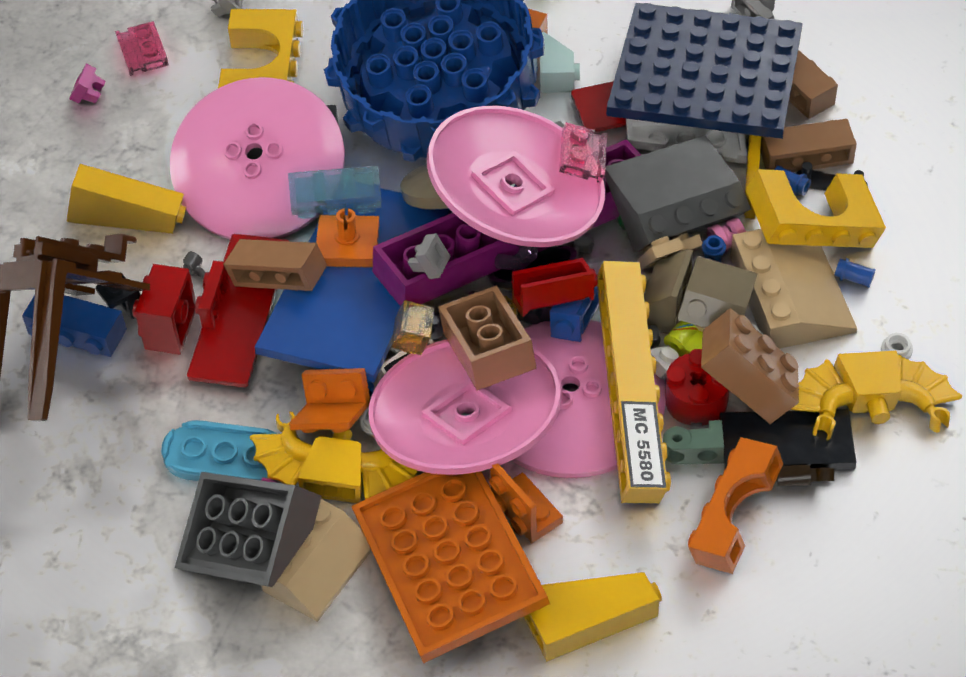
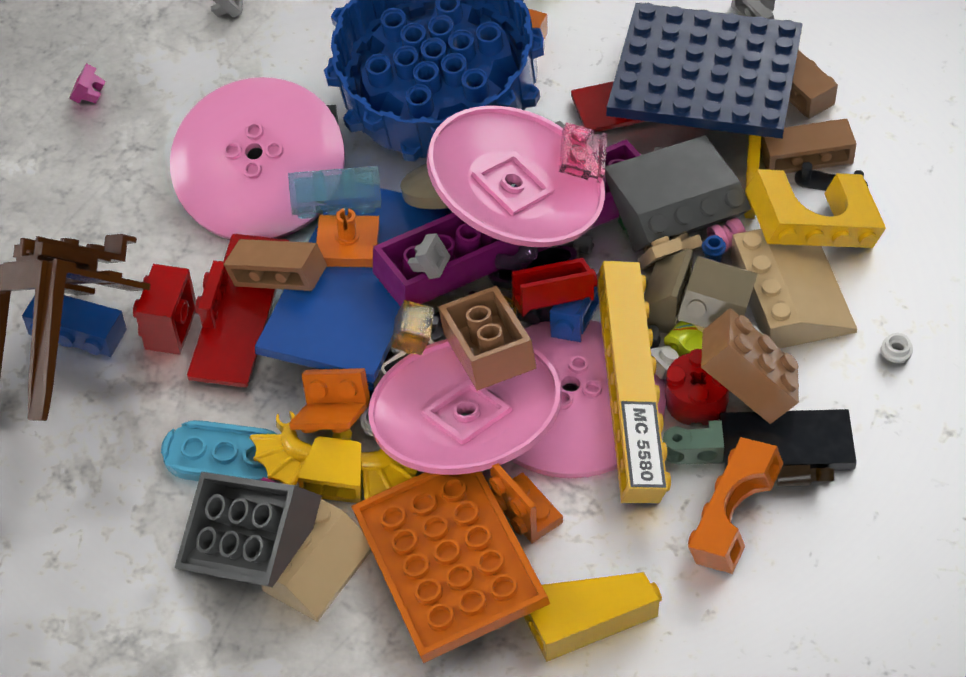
(115, 297): black bracket -> none
(122, 202): yellow slope -> none
(142, 48): clear pink plate -> none
(193, 262): dark grey hand -> none
(269, 30): yellow arch -> none
(557, 67): light aqua slope -> none
(648, 135): white wing -> none
(799, 183): blue pin -> none
(854, 272): blue pin -> none
(873, 385): yellow torso -> none

